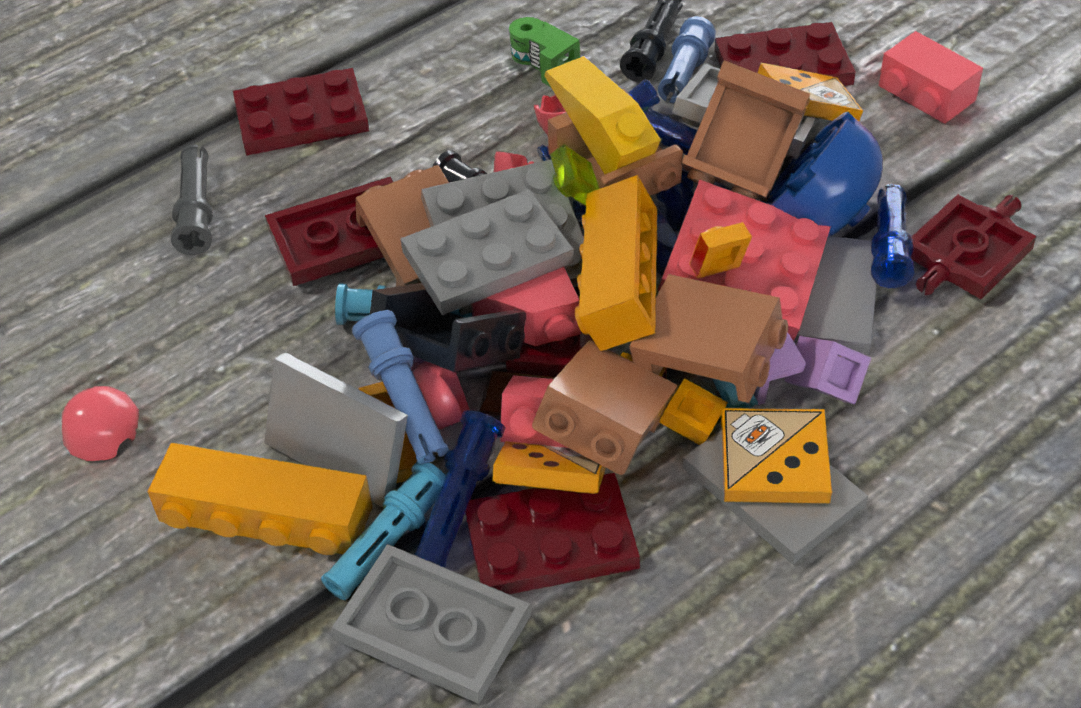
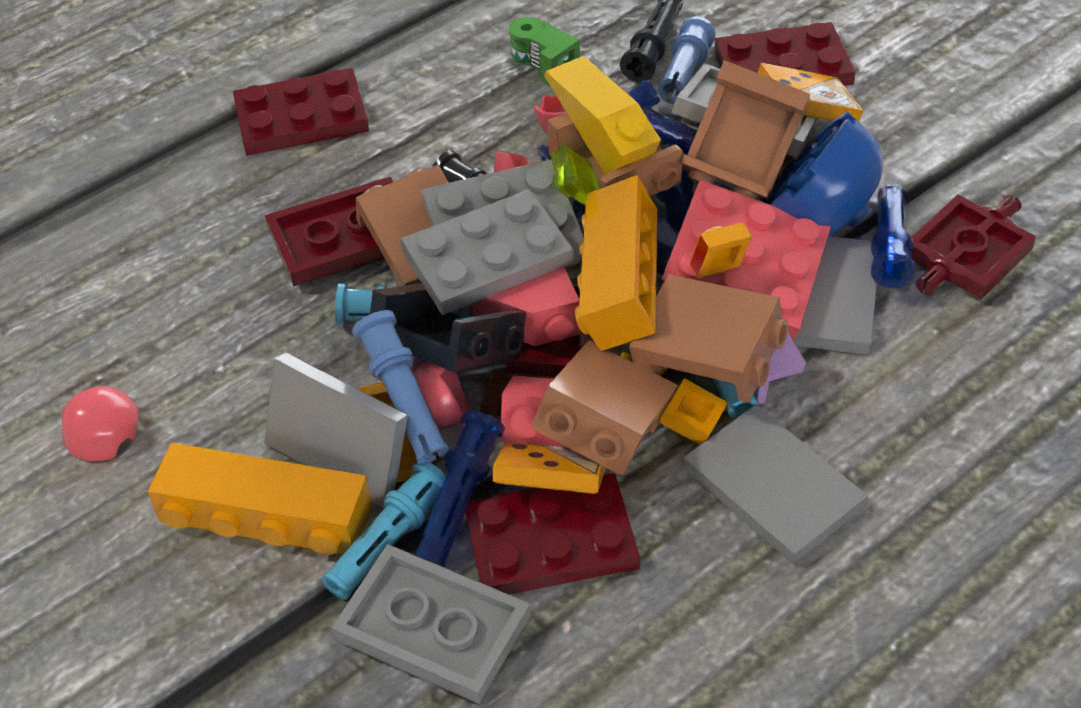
(192, 210): dark grey pin -> none
(775, 455): tile -> none
(830, 369): lavender panel -> none
(930, 77): coral brick -> none

